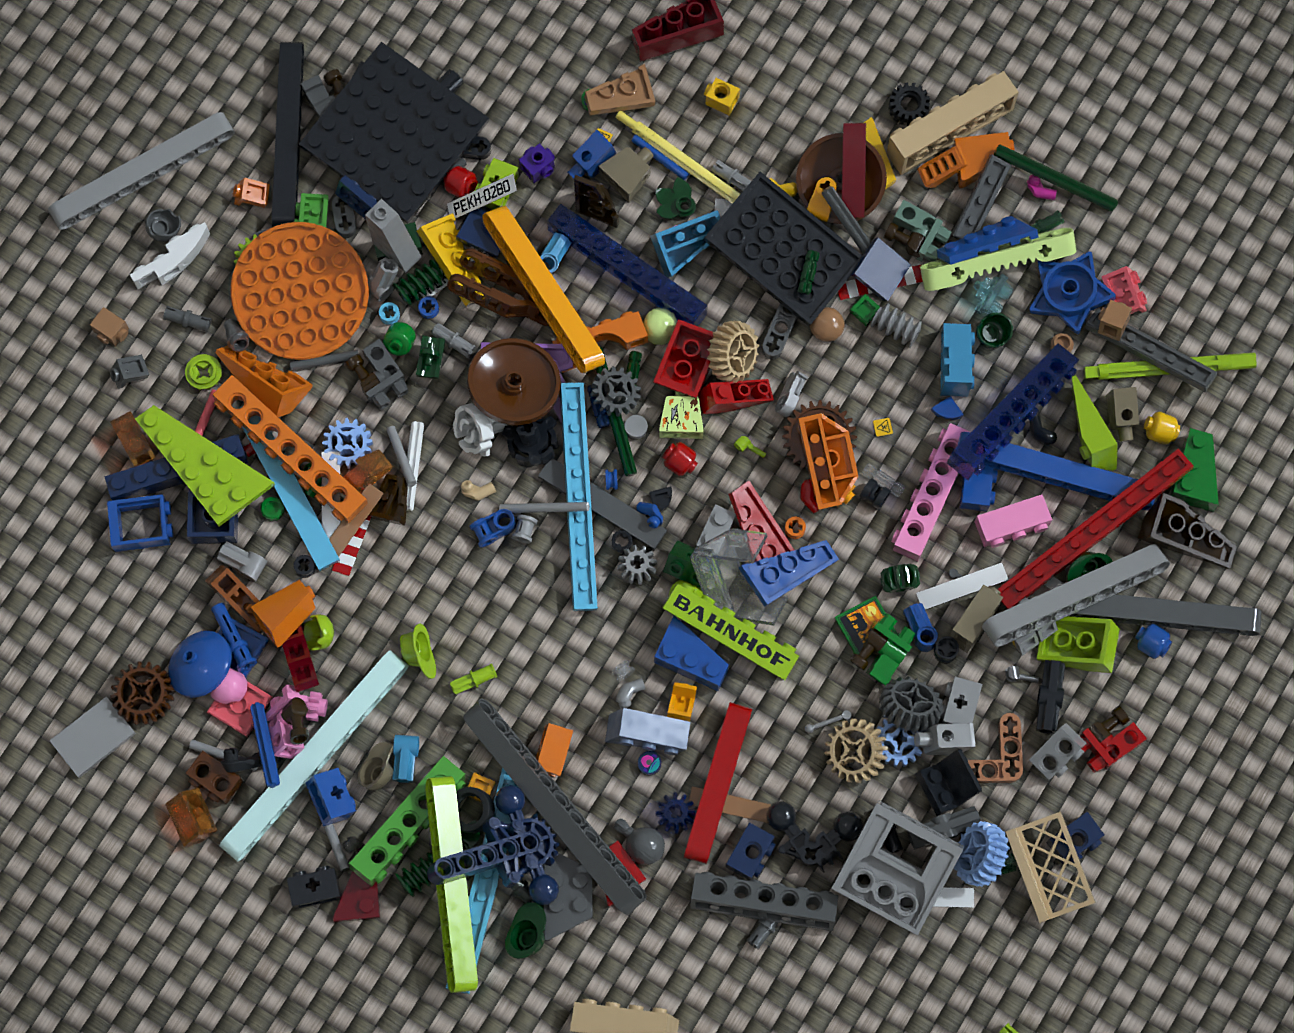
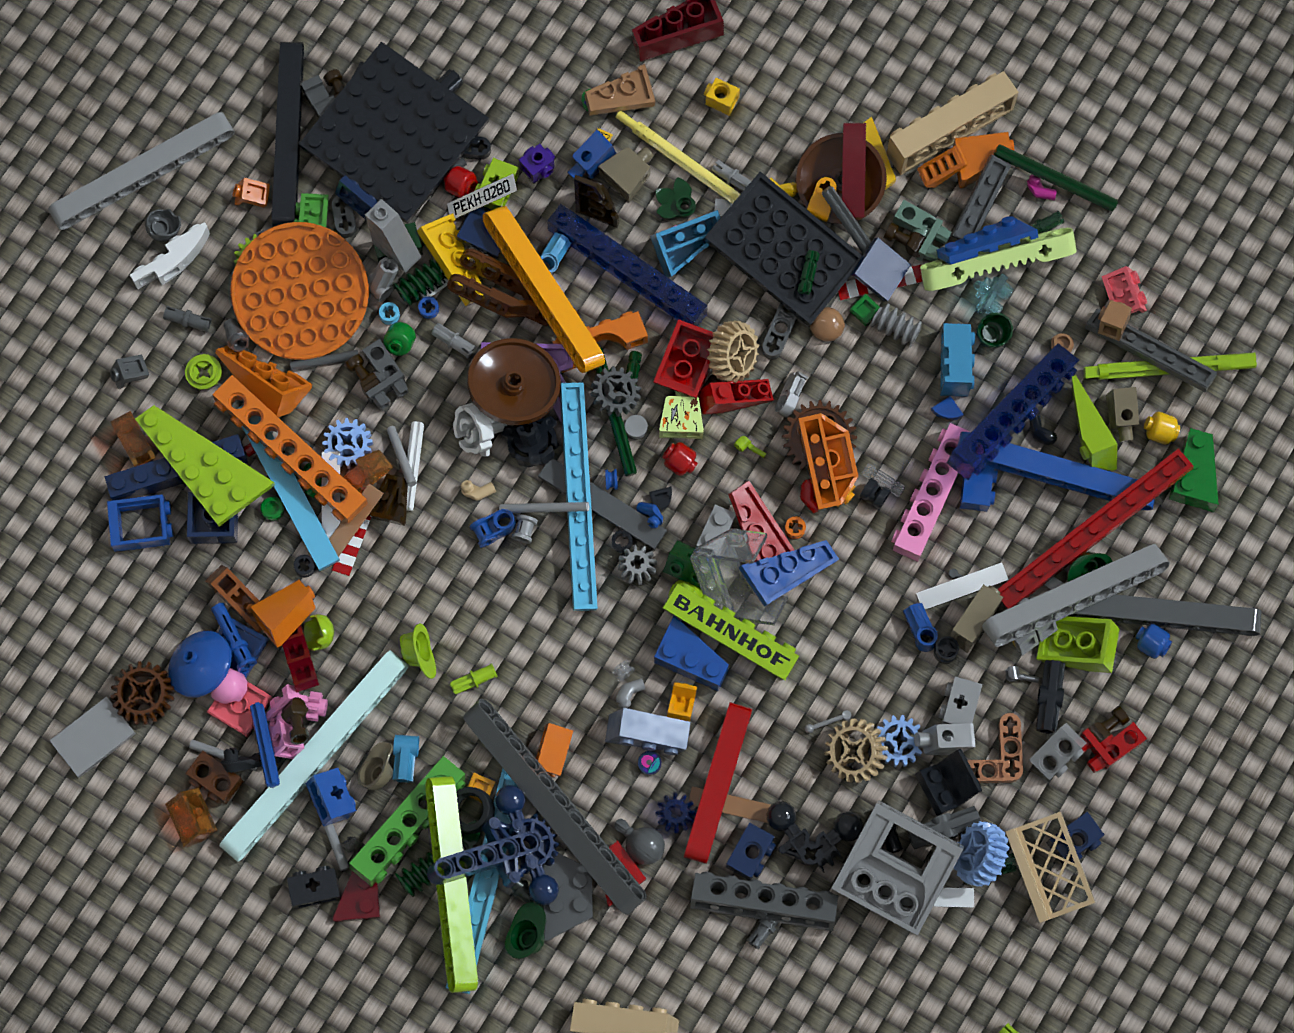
(109, 327): medium nougat brick -> none
(206, 414): coral bar -> none
(247, 564): light grey piece -> none
(430, 357): dark green hips -> none
(602, 419): dark blue axle -> none
(659, 325): yellowish green hair -> none
(661, 158): blue bar -> none
(857, 621): tile -> none
(882, 427): yellow sticker -> none
(891, 649): green hips -> none
(900, 578): dark green gear -> none
(908, 92): black tyre -> none
(910, 704): dark grey gear -> none
(1013, 521): bright pink brick -> none
(1075, 276): blue plate -> none
(1179, 529): dark brown wedge -> none

